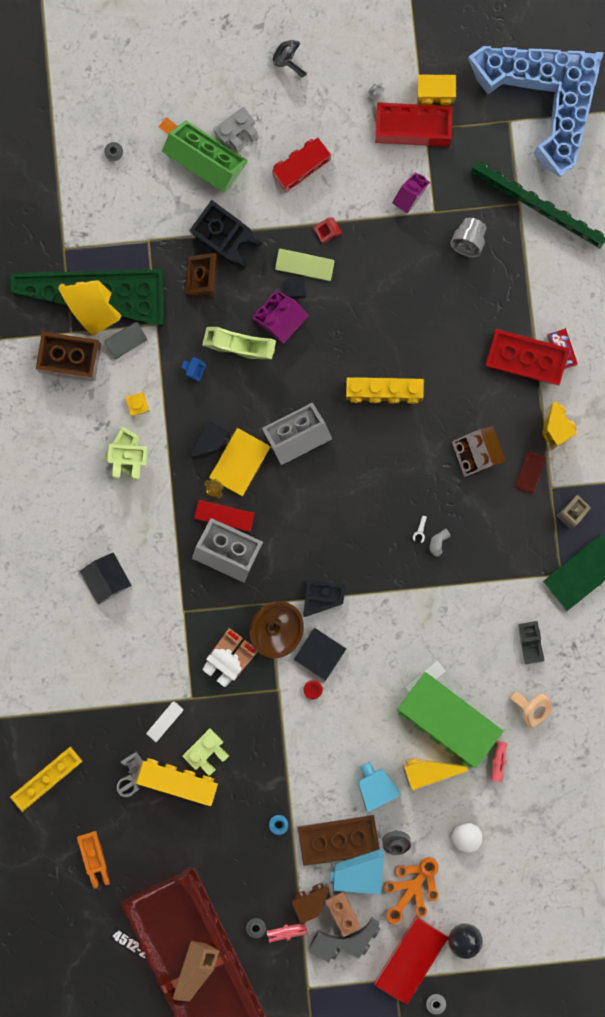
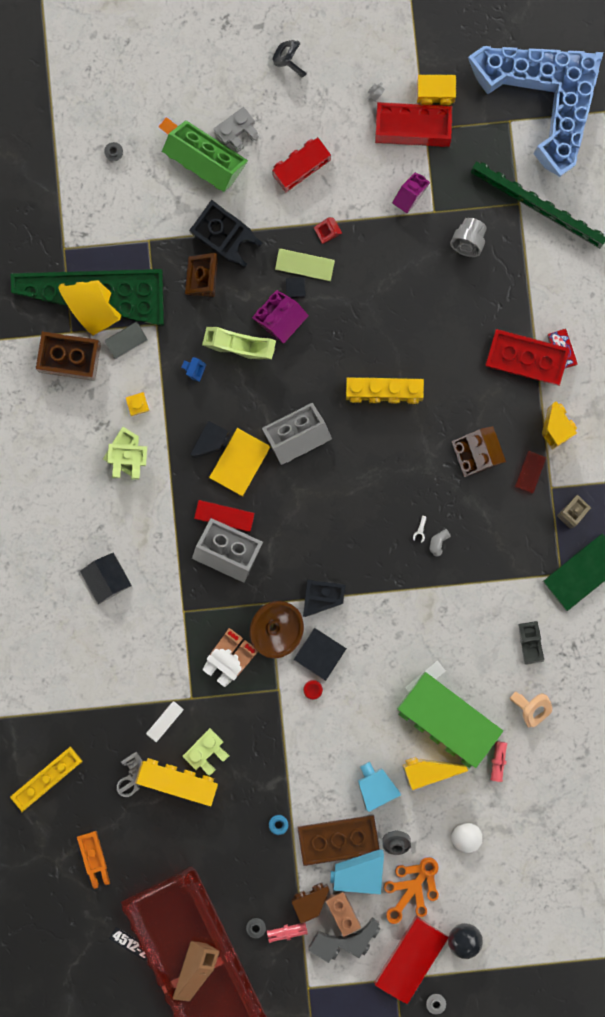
(214, 488): clear yellow plate -> none

